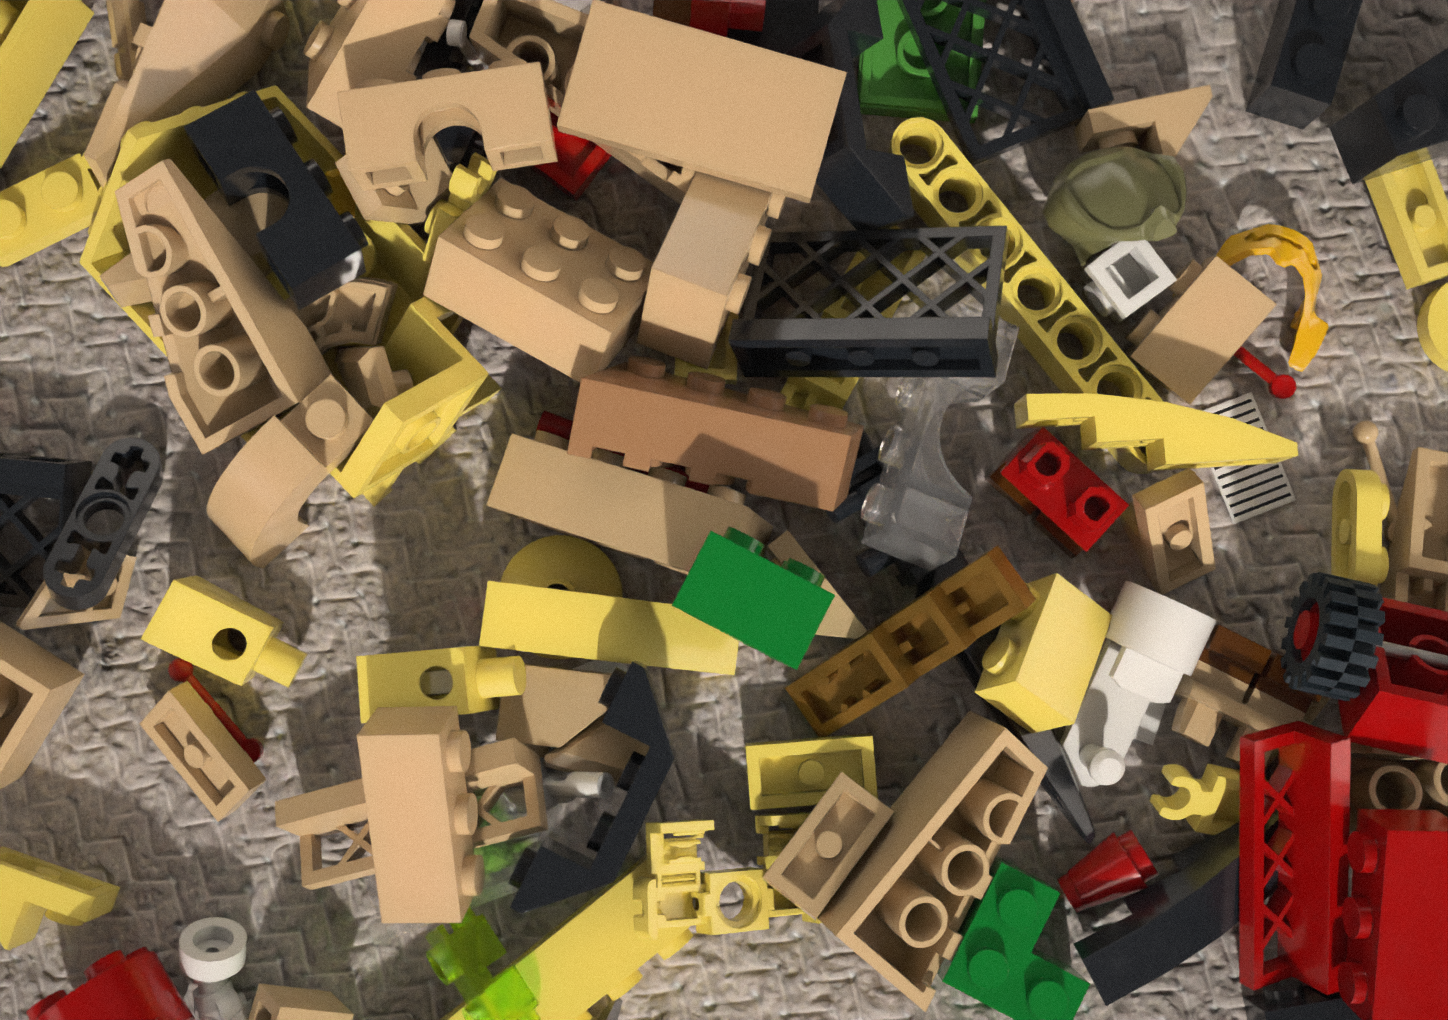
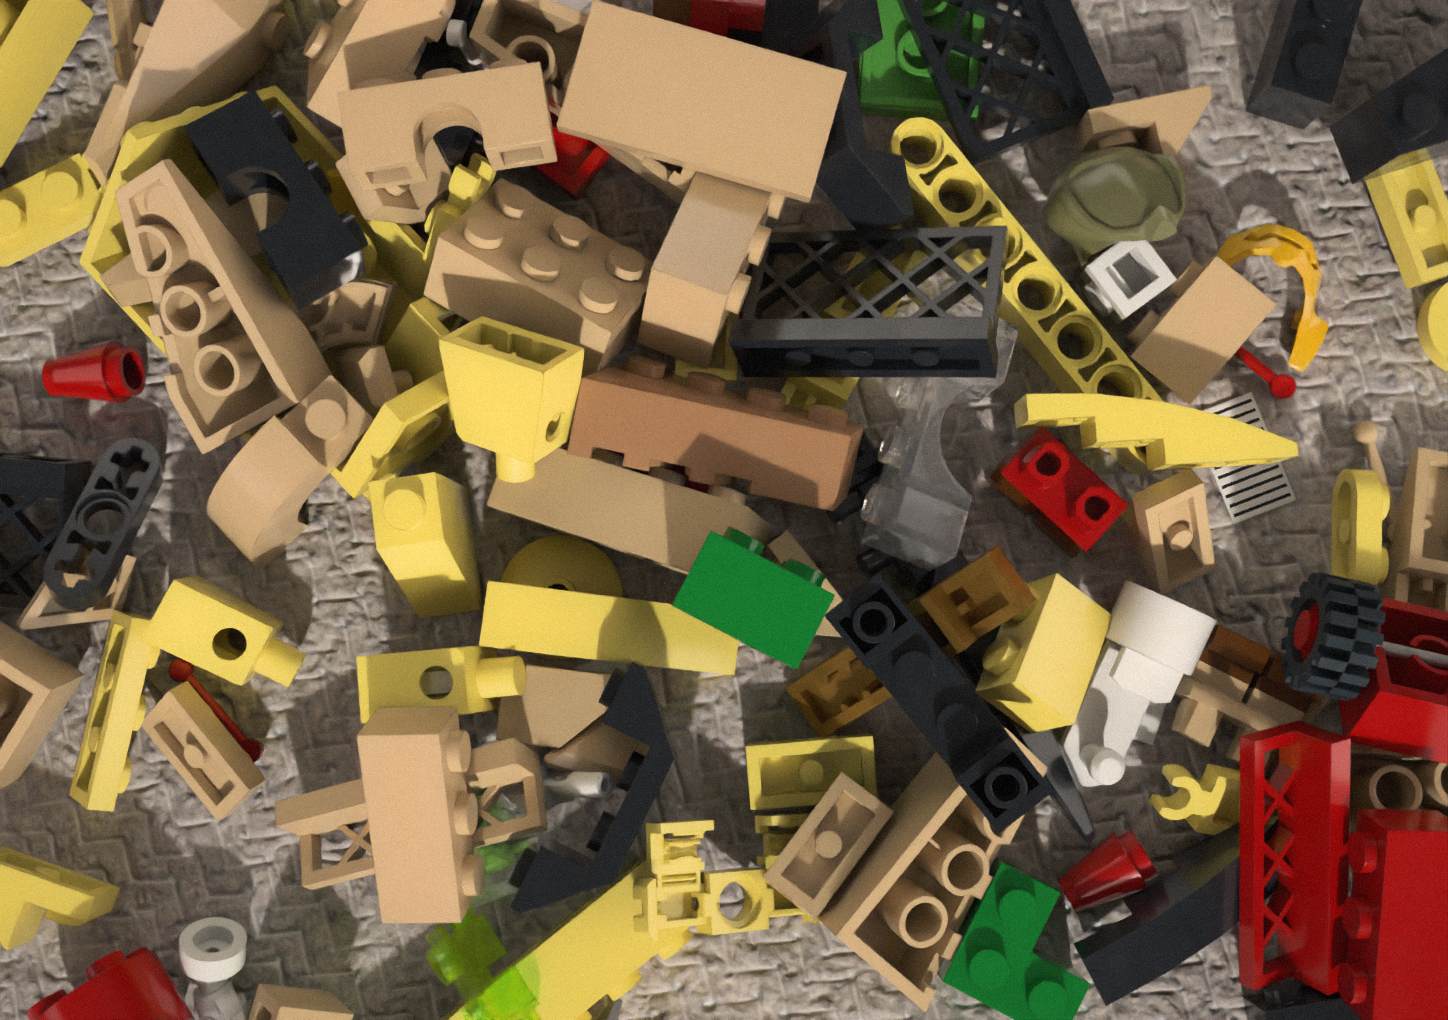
(98, 373): none -> red cone
(114, 712): none -> light yellow plate
(428, 542): none -> light yellow slope
(511, 392): none -> light yellow torso
(939, 702): none -> black slope

